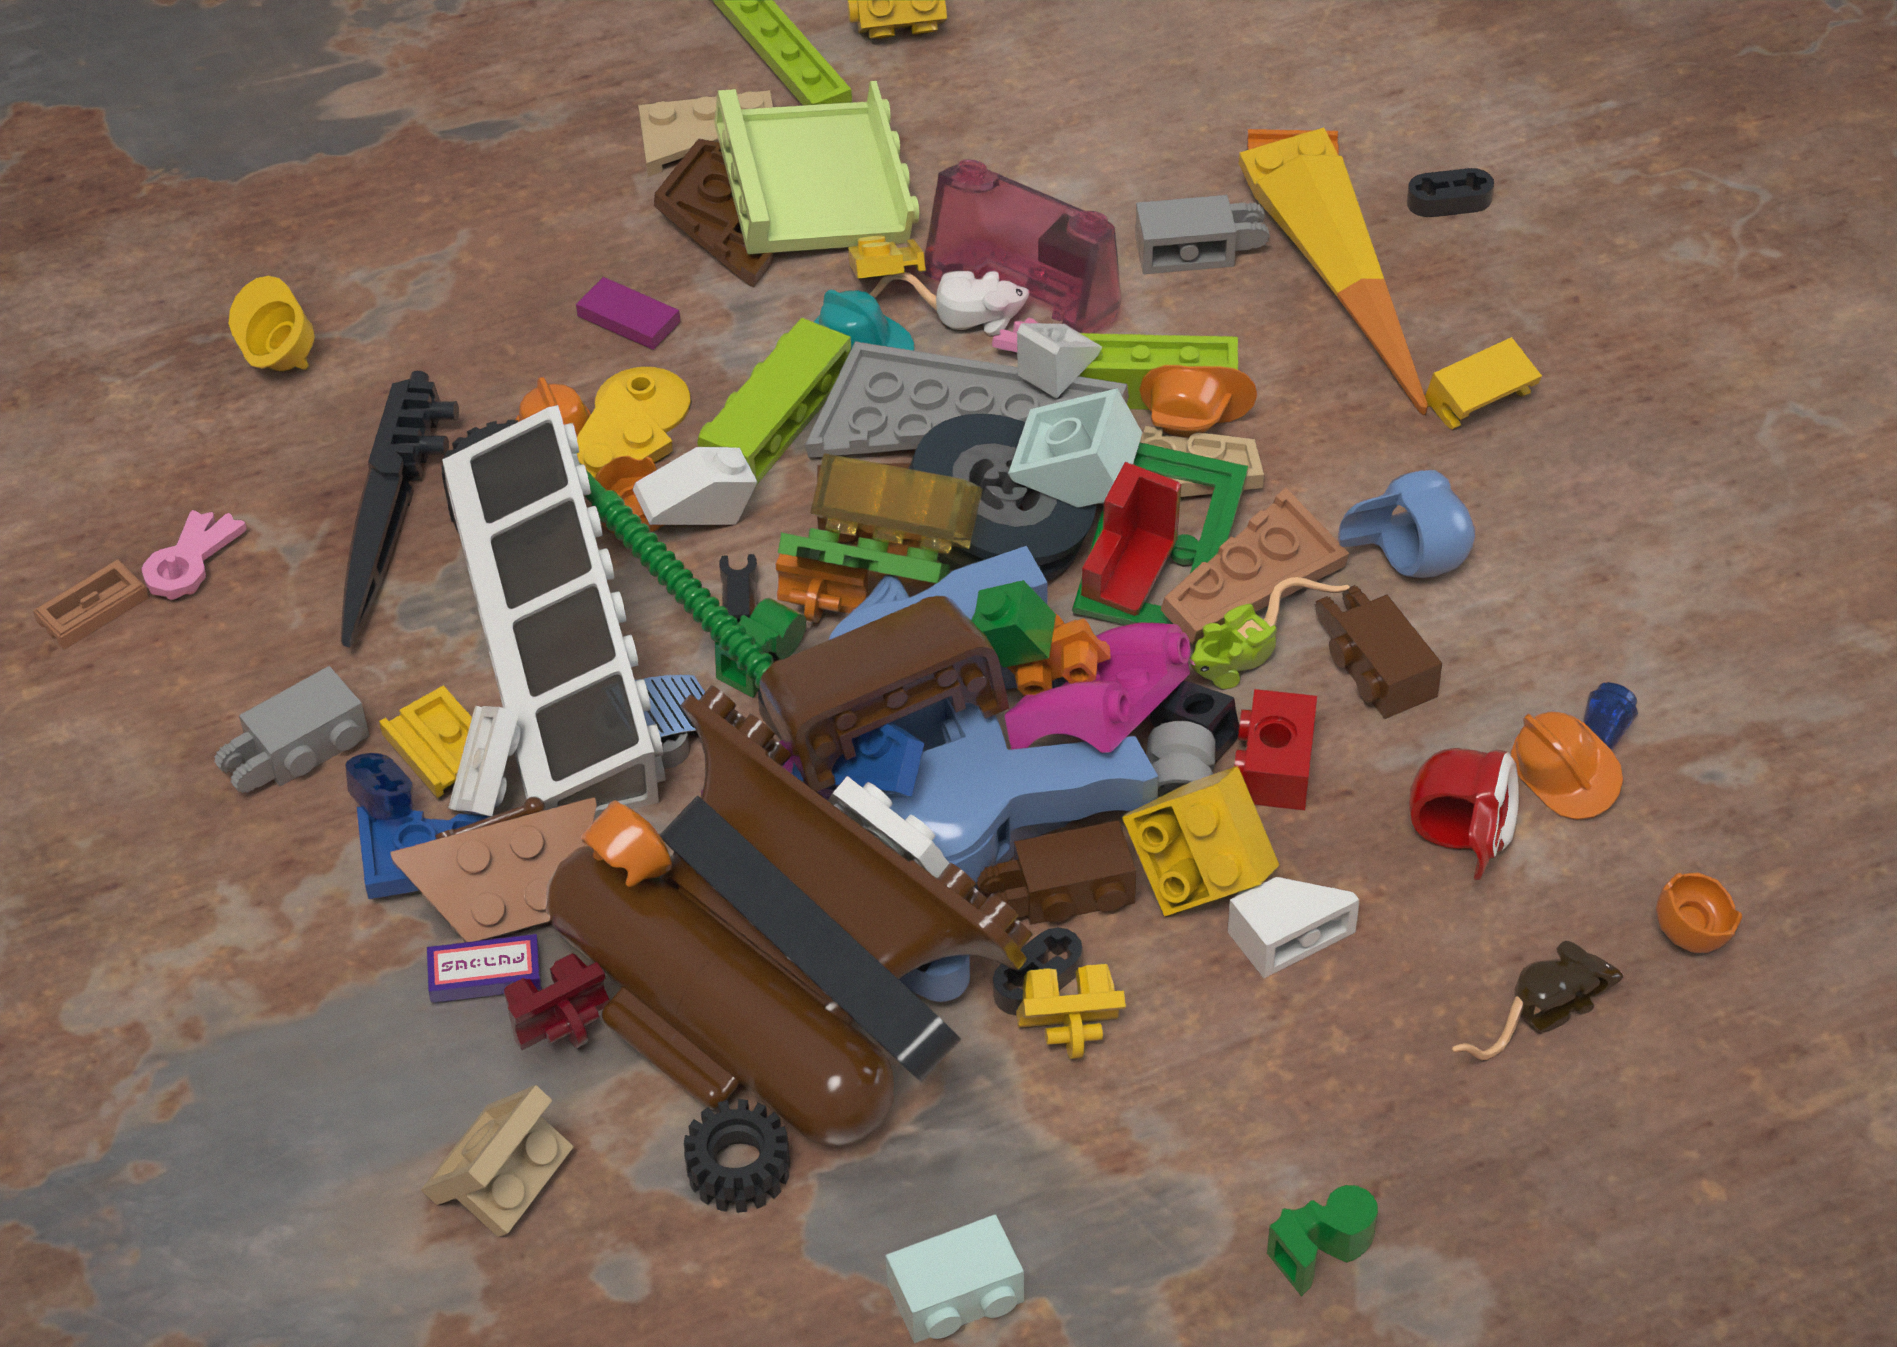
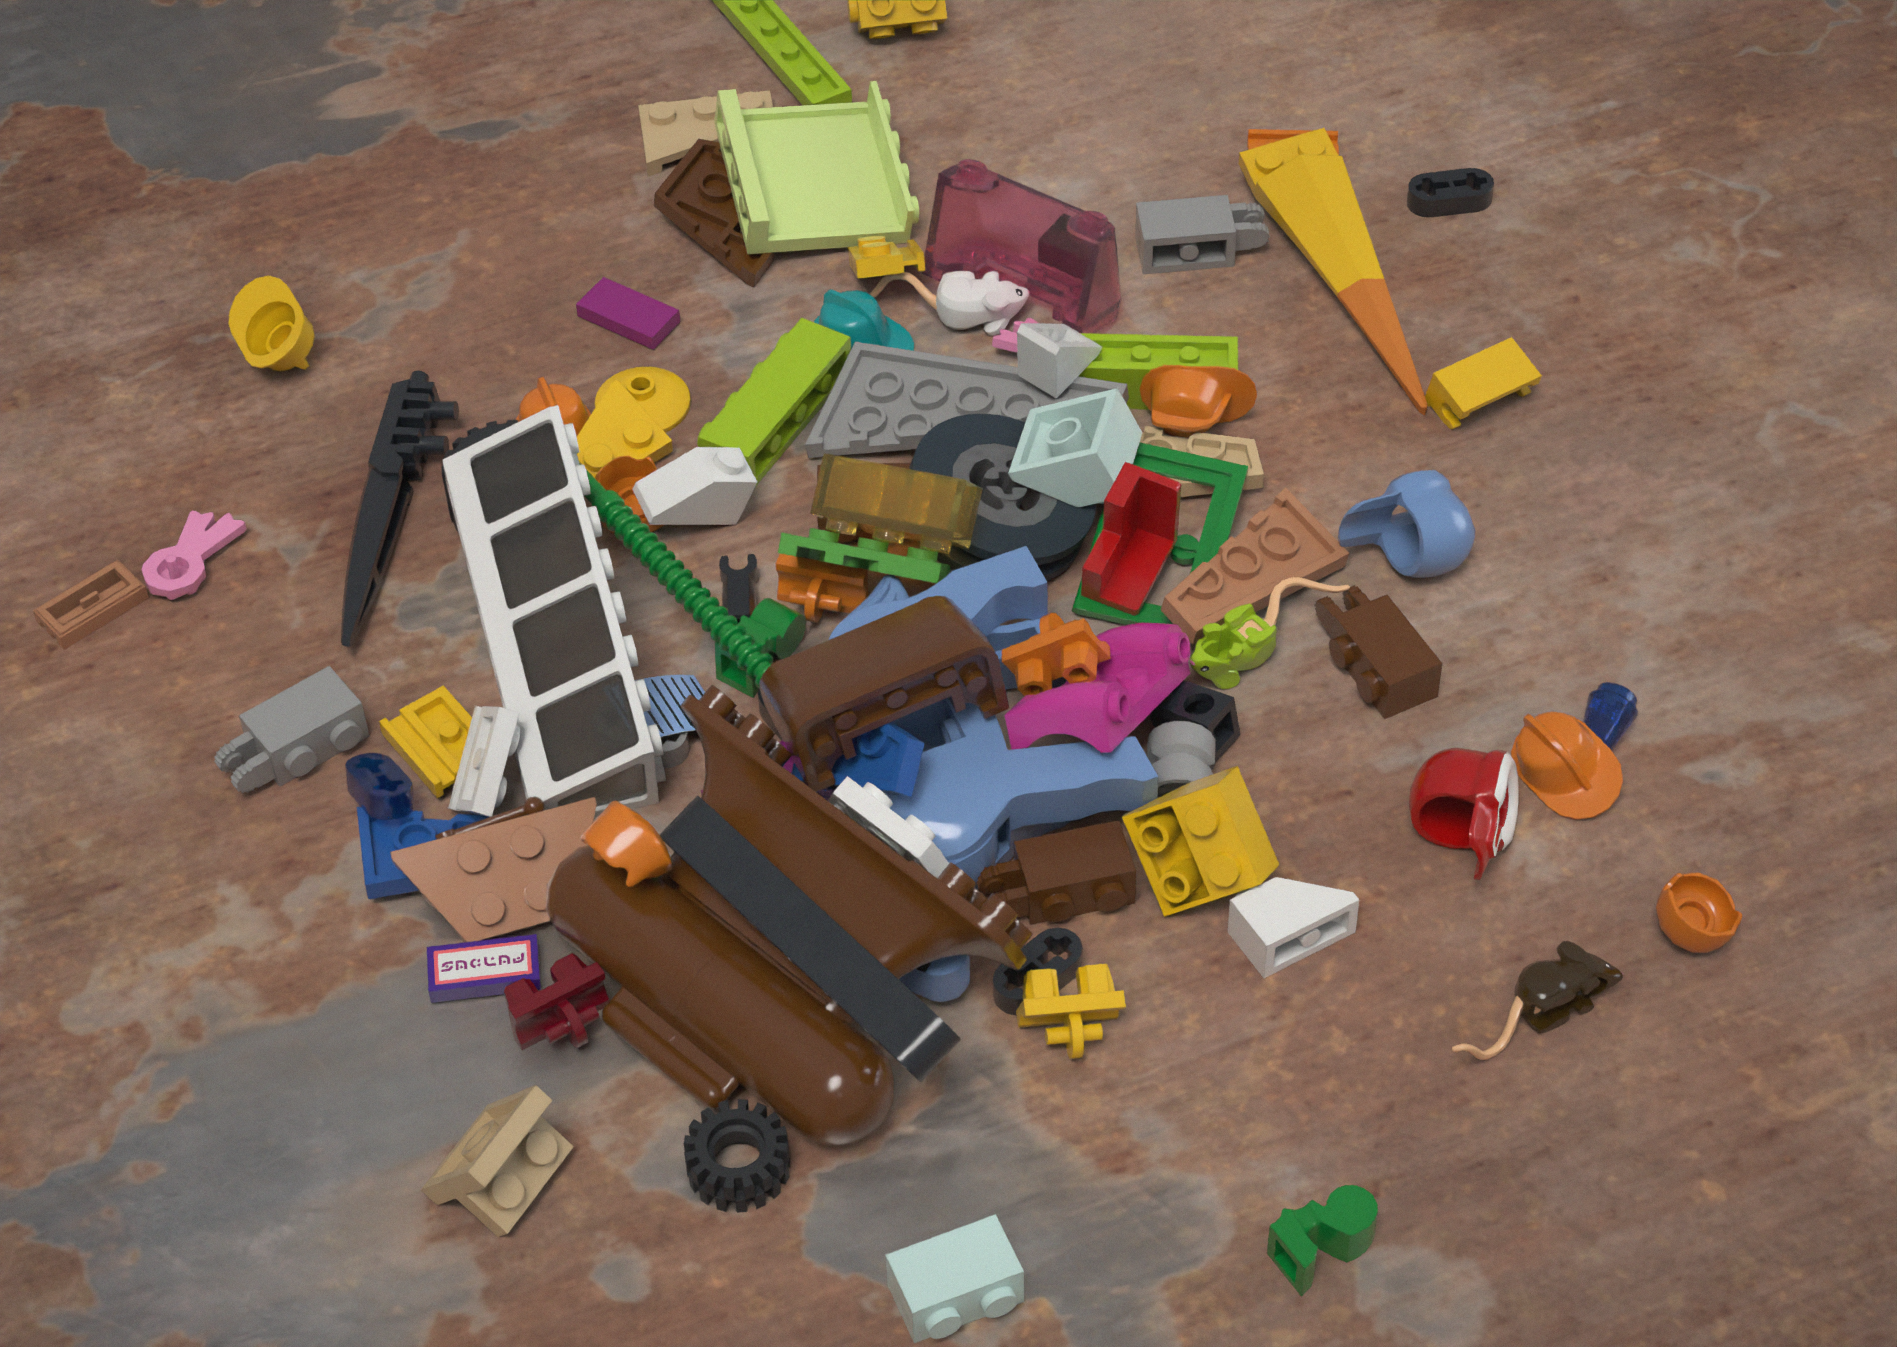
(1015, 623): green brick -> none
(1277, 748): red brick -> none

